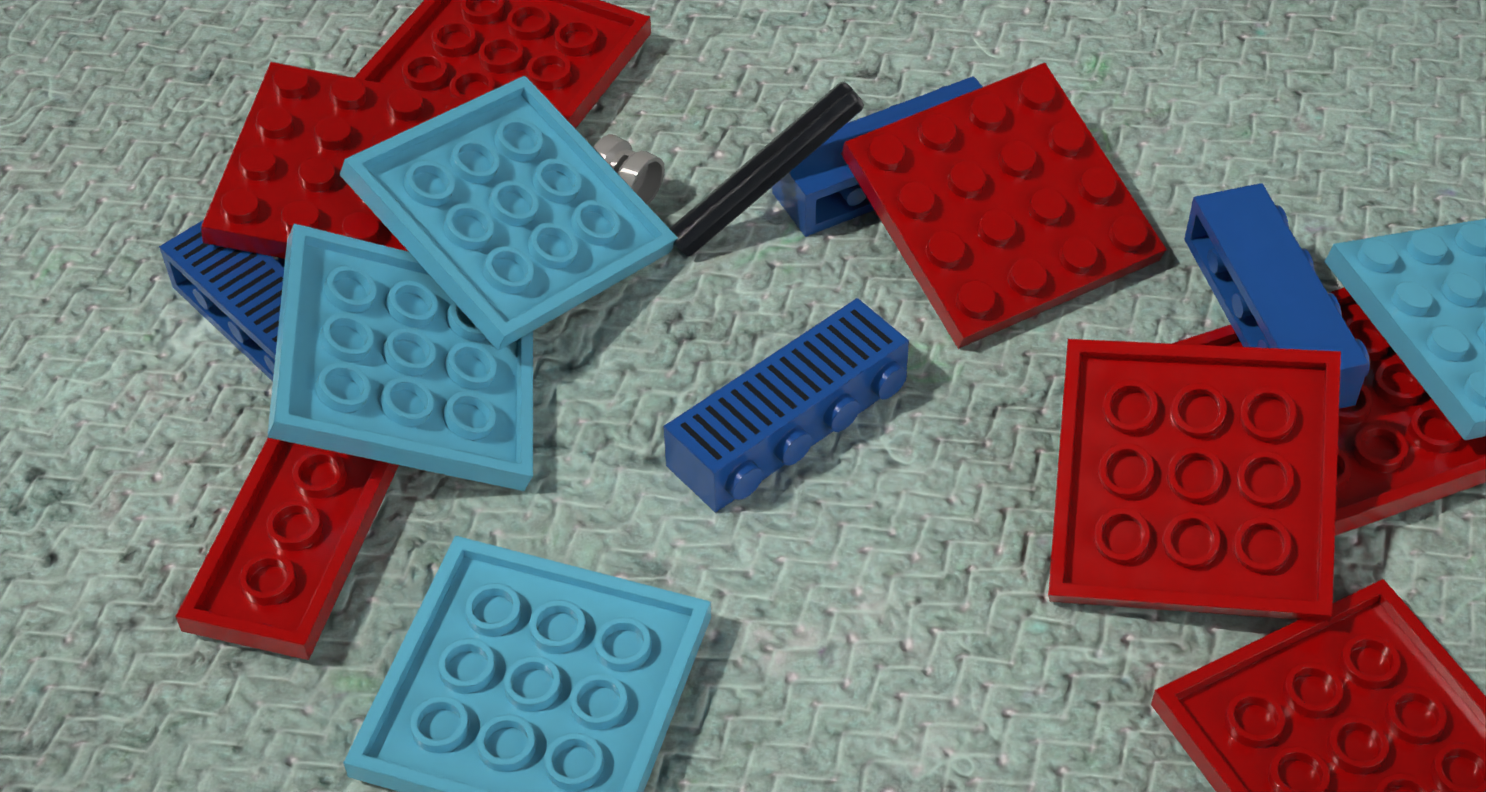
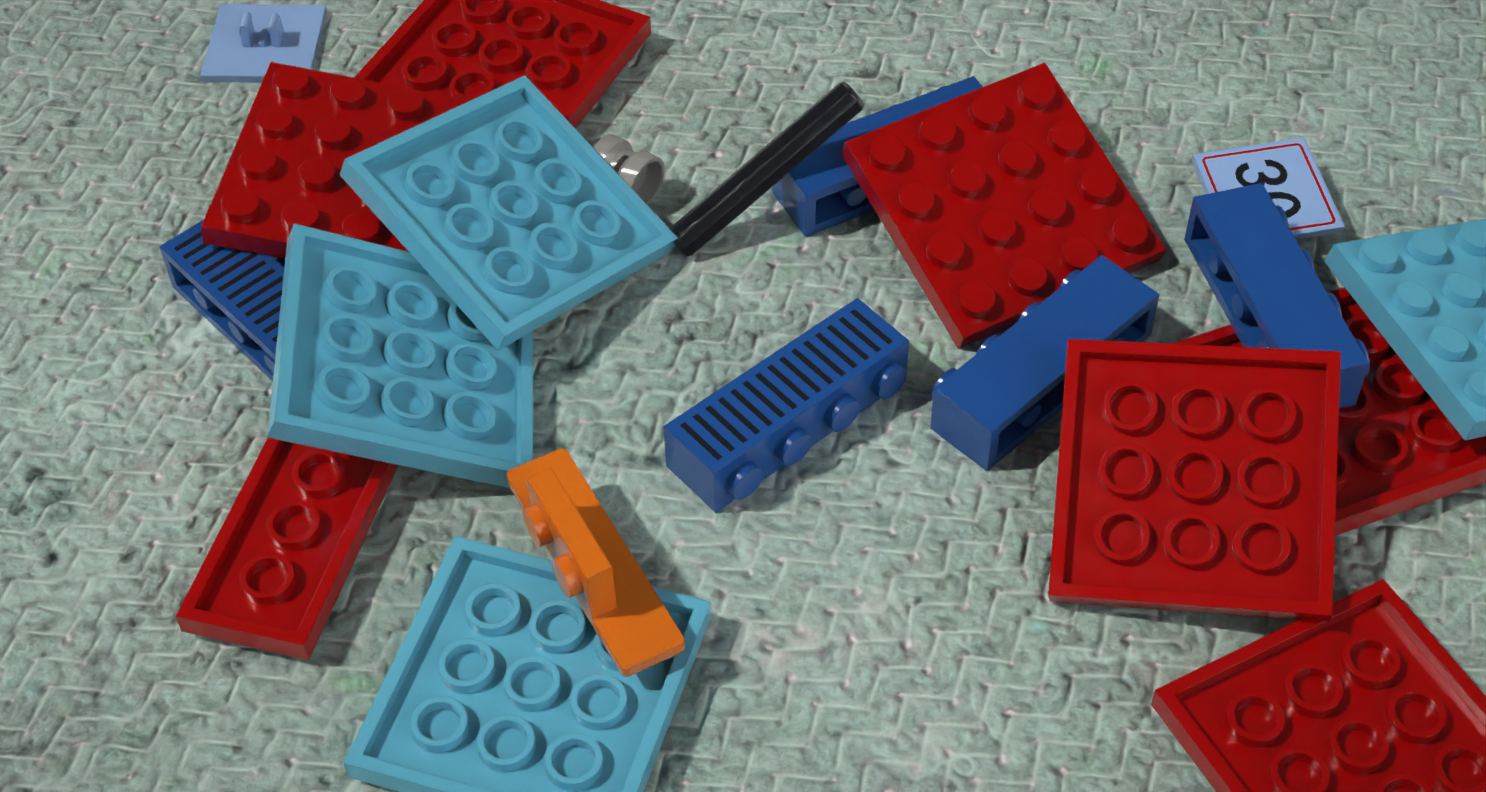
(256, 34): none -> light blue piece
(594, 562): none -> orange bracket
(1020, 375): none -> blue brick
(1286, 173): none -> light blue piece

